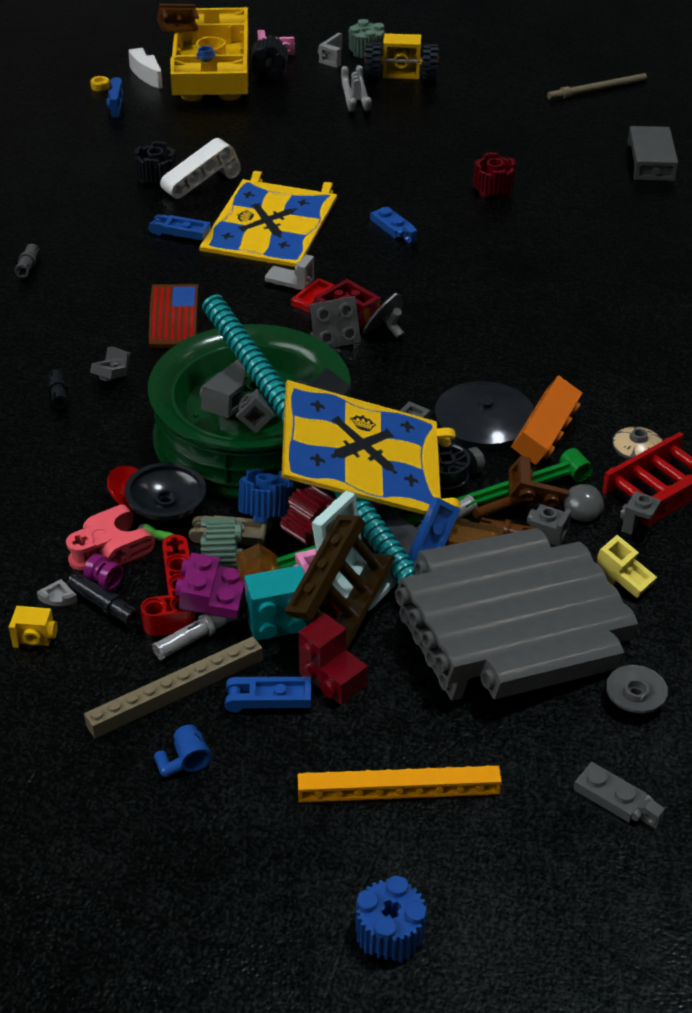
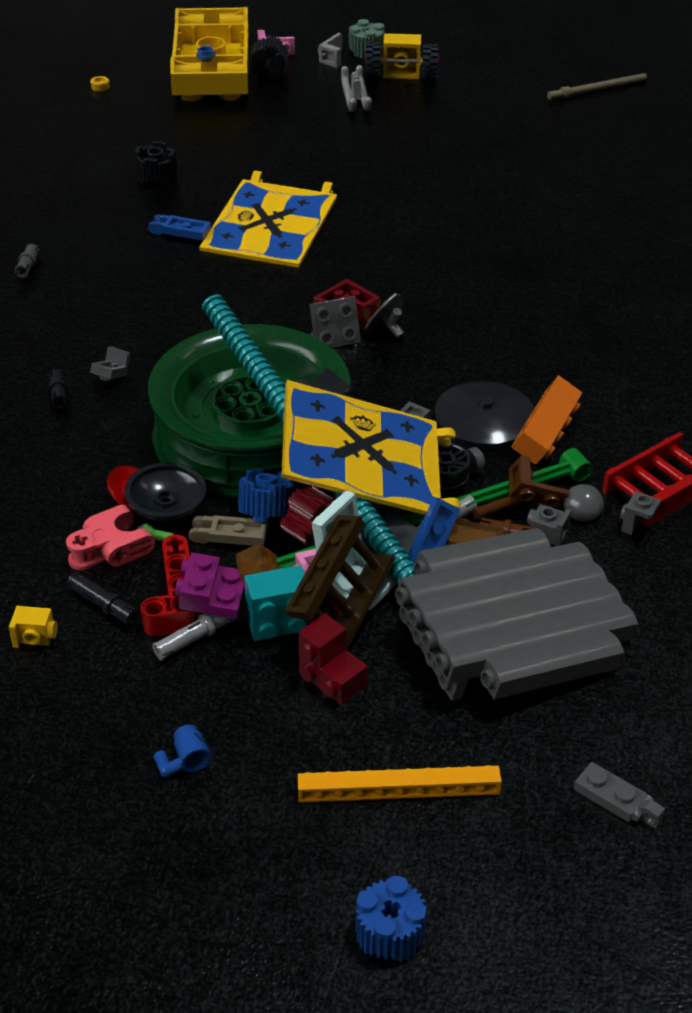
(57, 594): light grey tile -> none
(102, 571): magenta wheel -> none
(115, 97): blue hinge -> none
(145, 67): white slope -> none
(173, 314): slope -> none
(173, 687): dark tan piece -> none
(177, 17): reddish brown hinge -> none
(199, 166): white beam -> none
(221, 539): sand green brick -> none
(224, 391): dark grey slope -> none
(252, 407): dark grey brick -> none
(267, 692): blue plate -> none
(298, 278): light grey bracket -> none
(307, 295): red tile -> none
(394, 224): blue hinge -> none
(494, 175): dark red brick -> none
(620, 566): light yellow brick -> none
(634, 440): tan dish -> none
(637, 689): dark grey dish -> none
(653, 153): dark grey panel -> none

